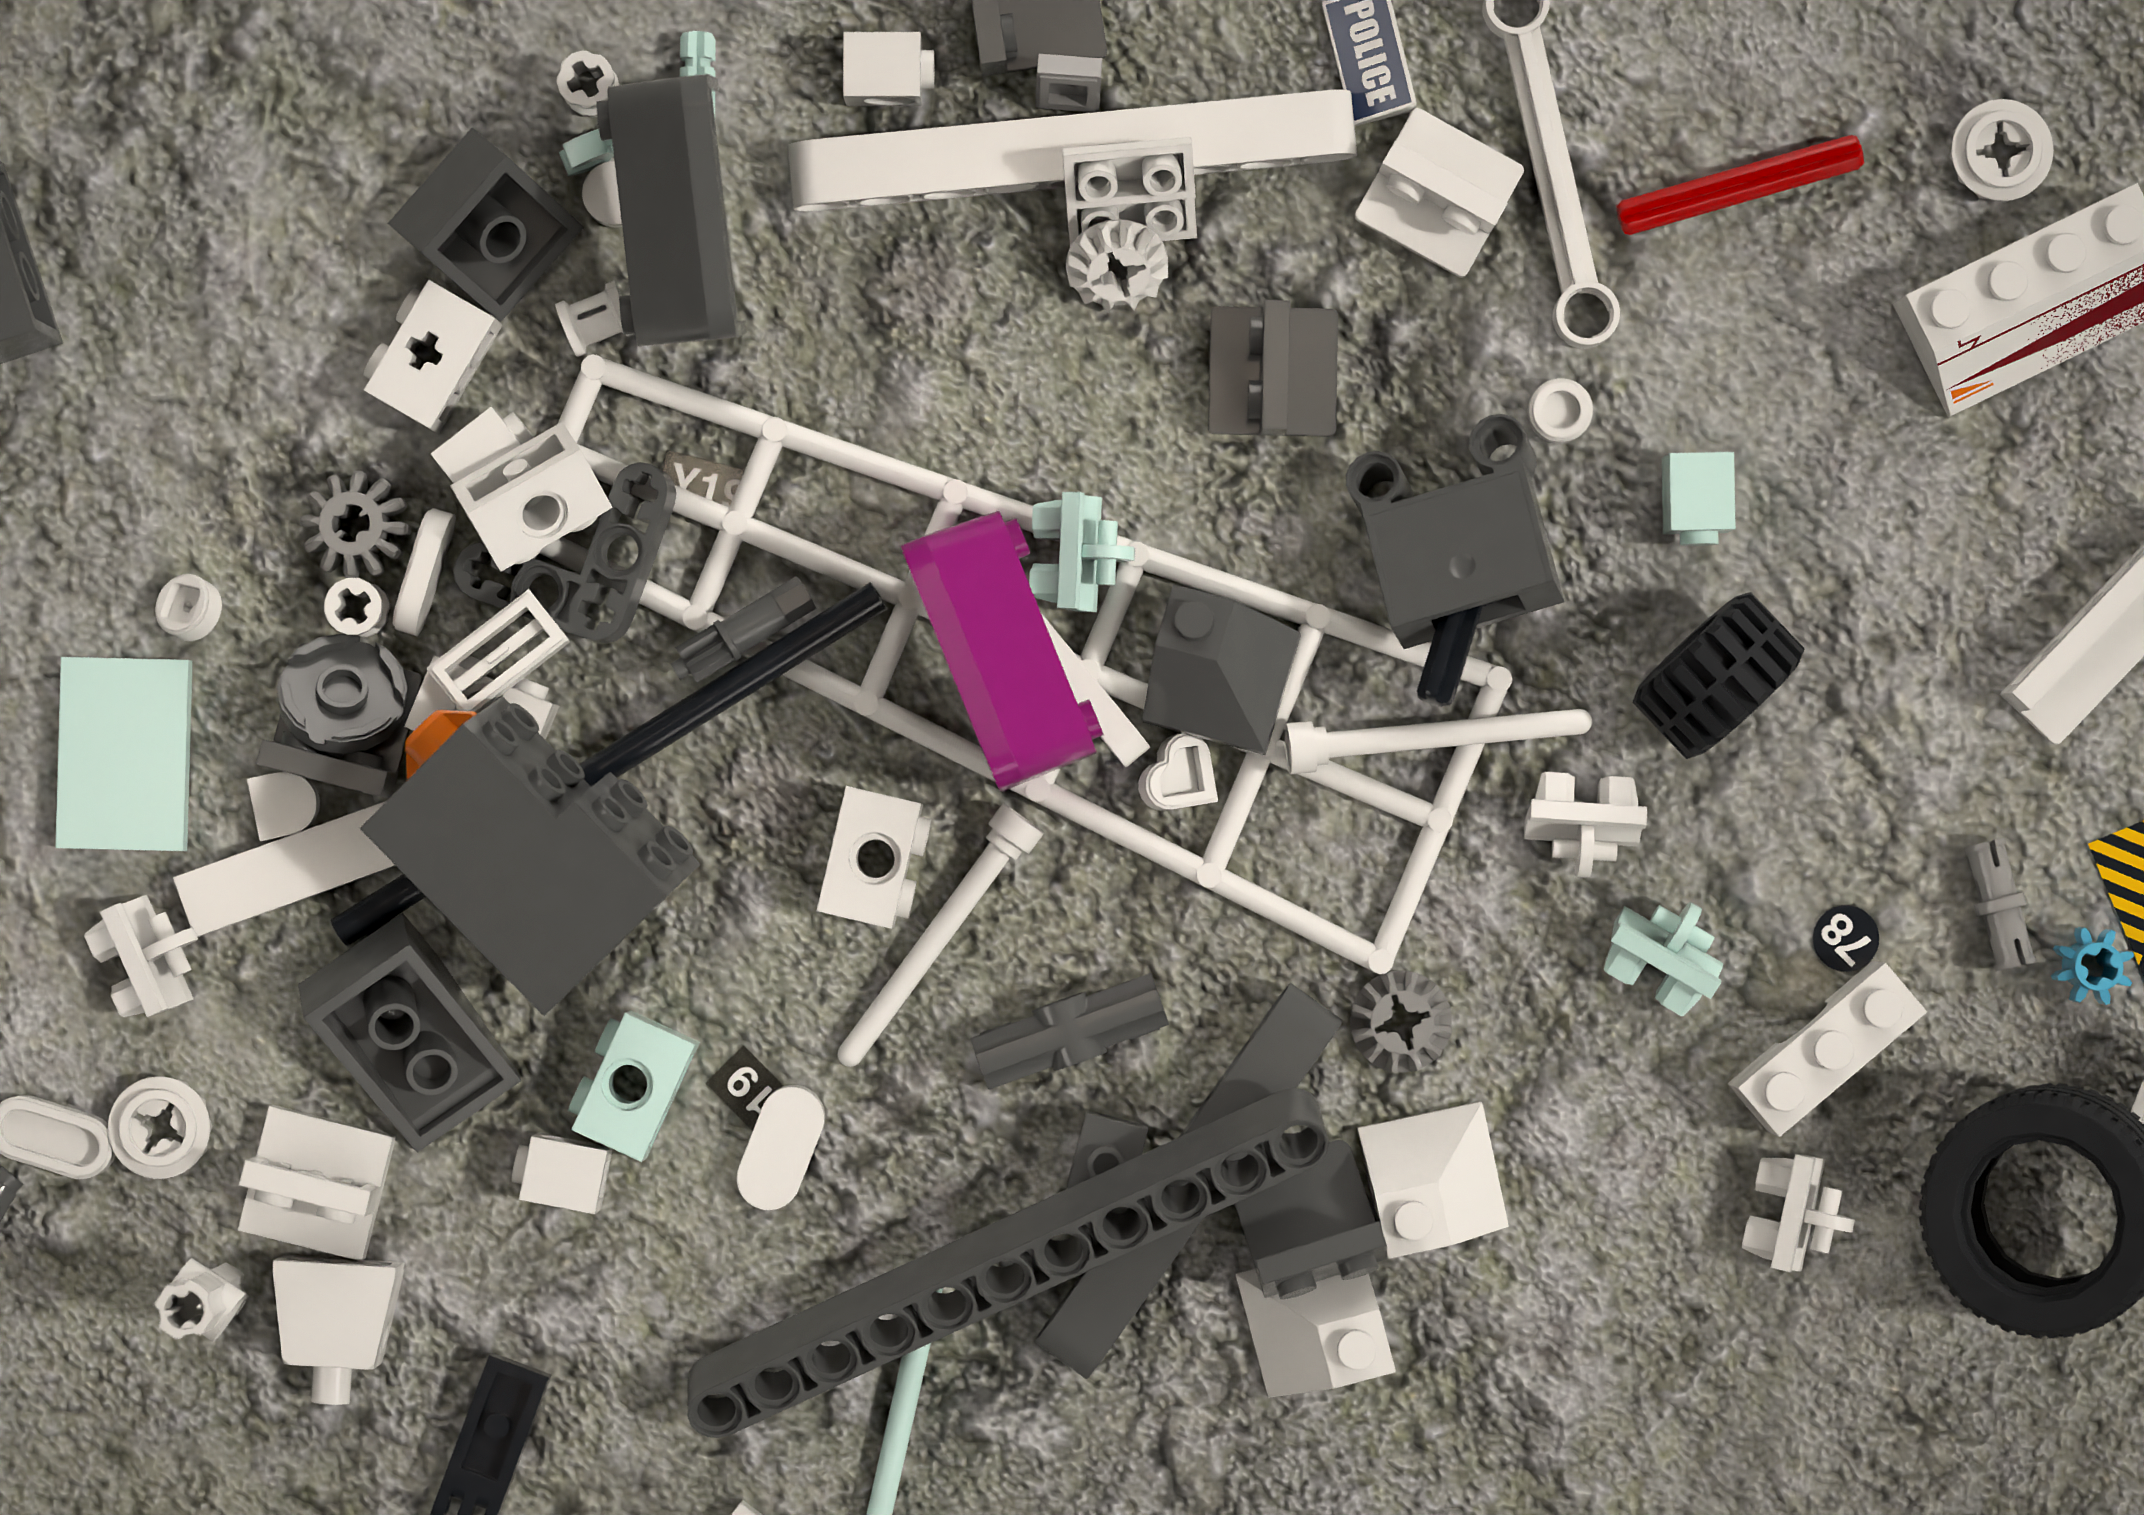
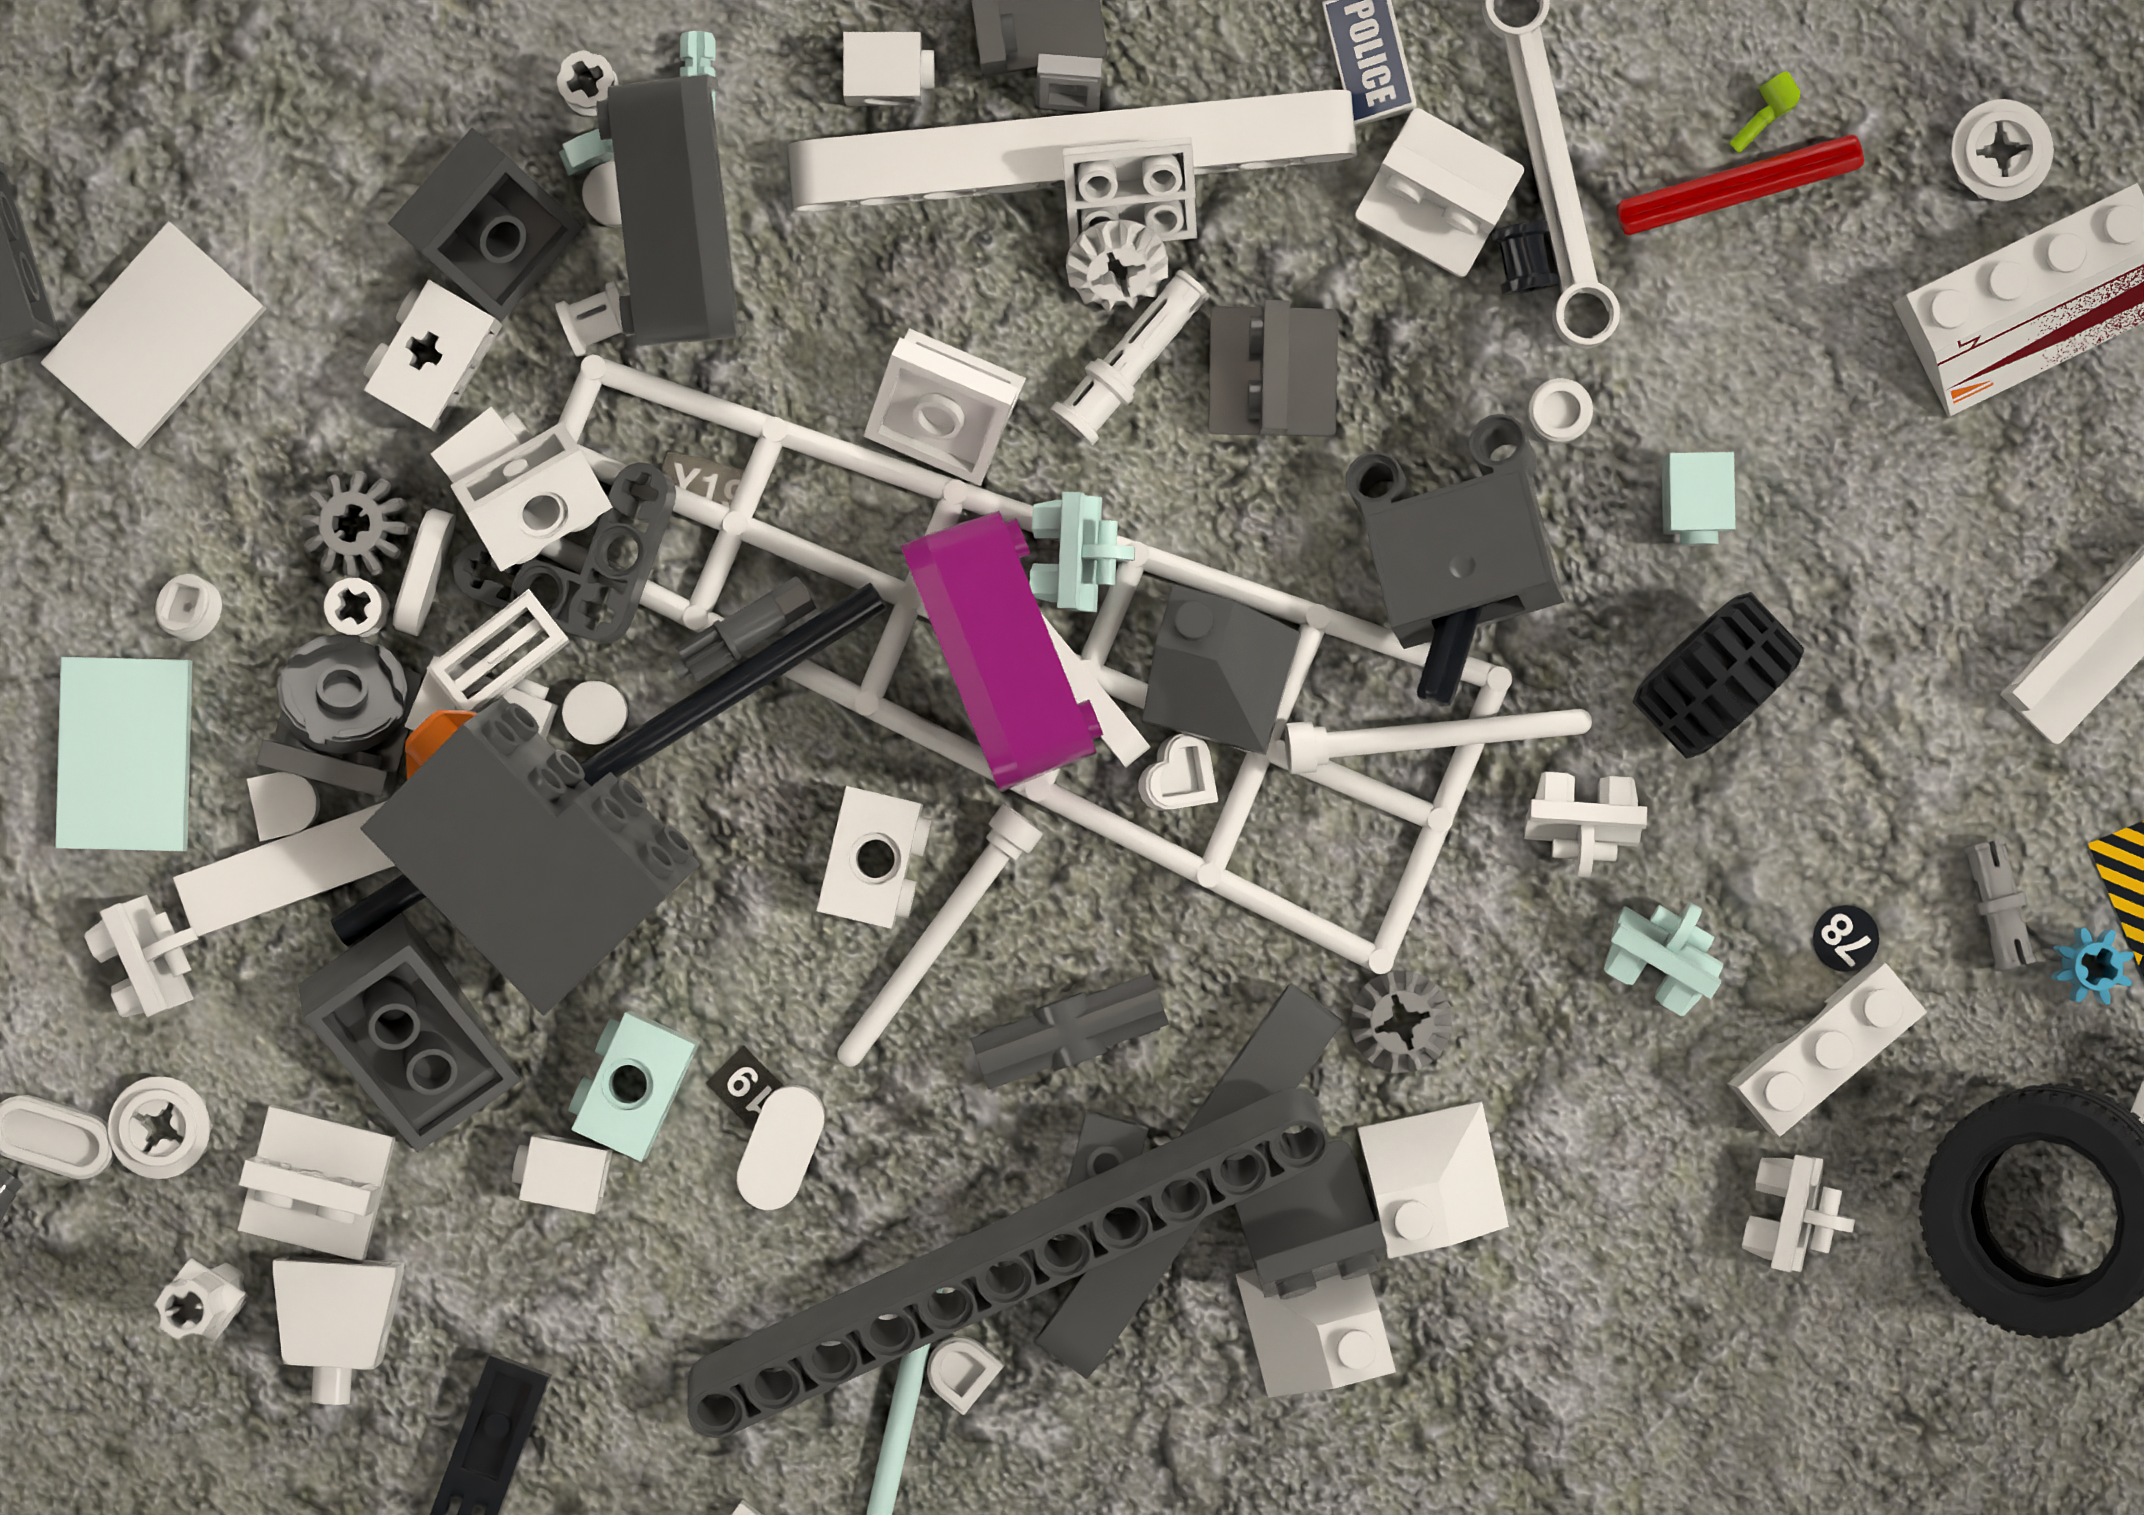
(153, 335): none -> white tile
(595, 712): none -> white tile
(943, 406): none -> white bracket
(961, 1371): none -> white tile
(1112, 379): none -> white pin
(1524, 257): none -> black bush
(1781, 97): none -> lime hand

